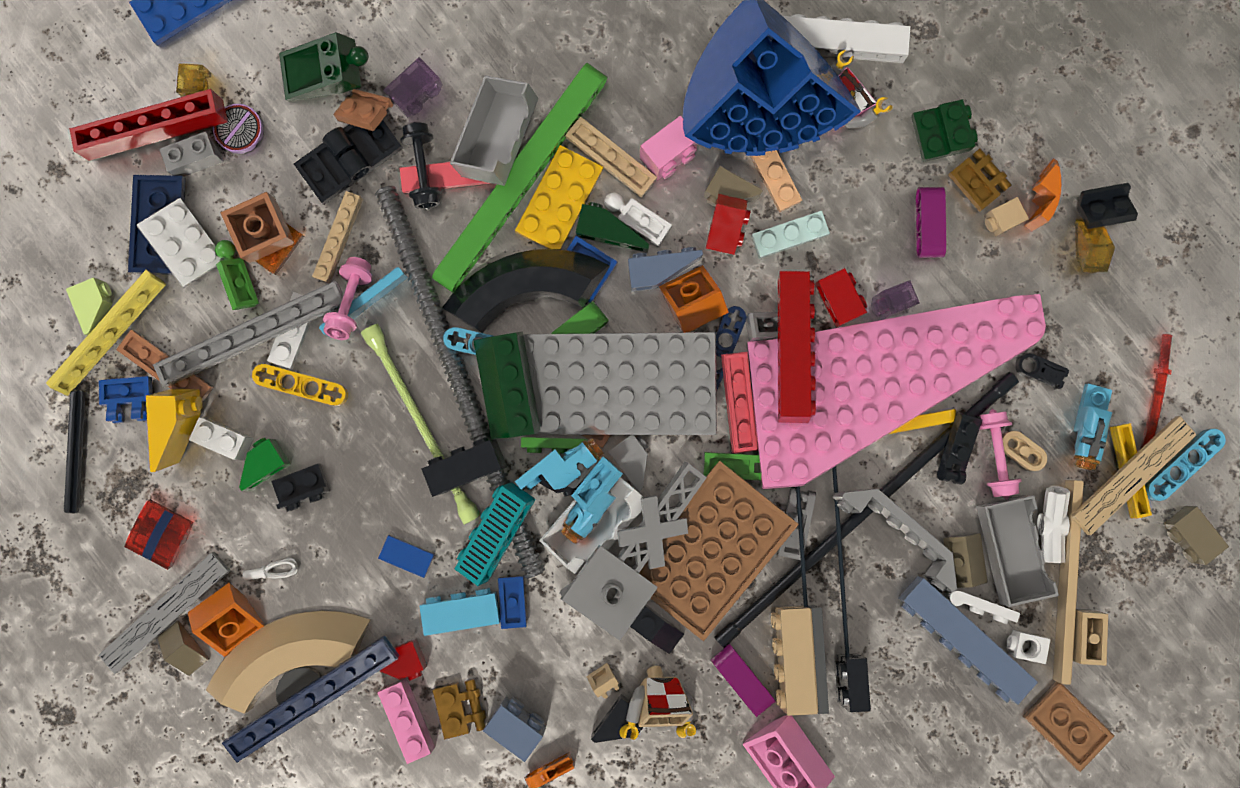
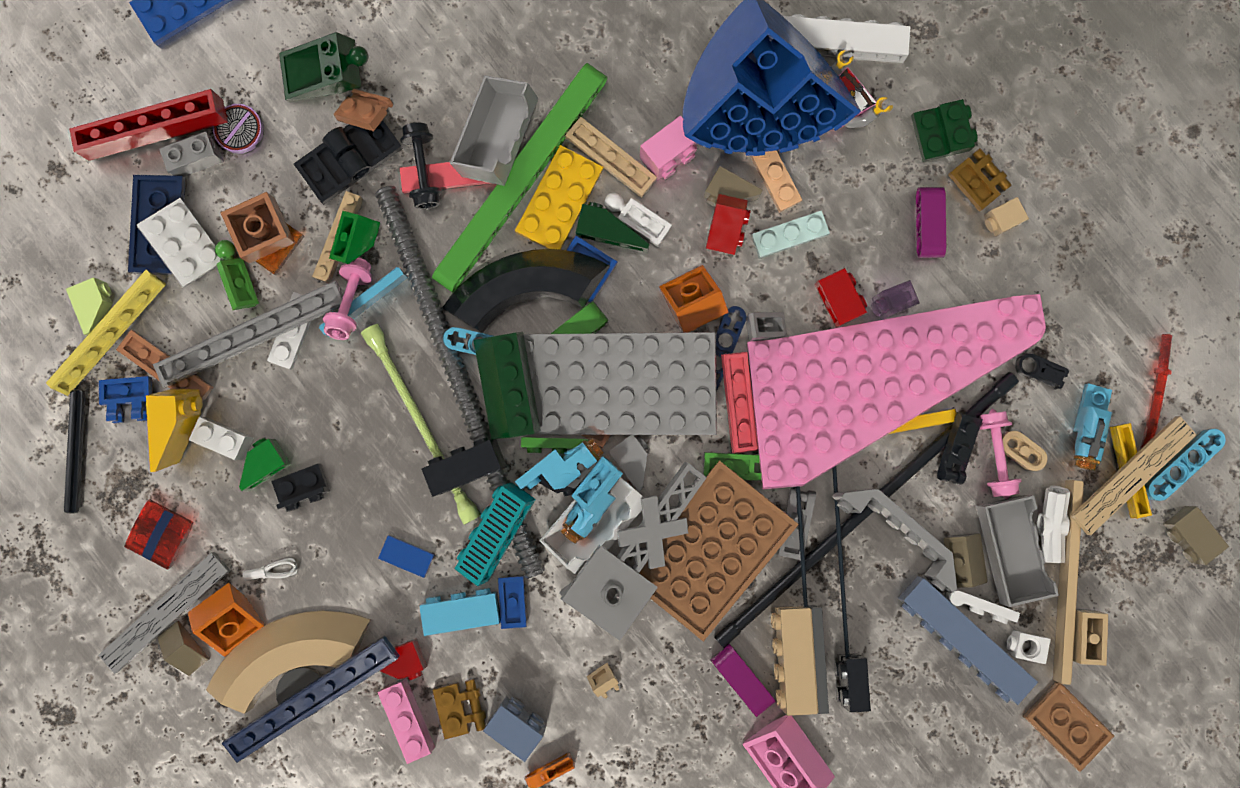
(191, 79): clear yellow brick -> none
(299, 387): yellow beam -> none
(353, 237): none -> green slope
(413, 88): clear purple brick -> none
(611, 724): black slope -> none
(653, 271): sand blue slope -> none
(657, 629): black slope -> none
(660, 703): torso -> none
(795, 347): red brick -> none
(1047, 196): orange slope -> none
(1093, 248): clear yellow slope -> none
(1106, 206): black bracket -> none

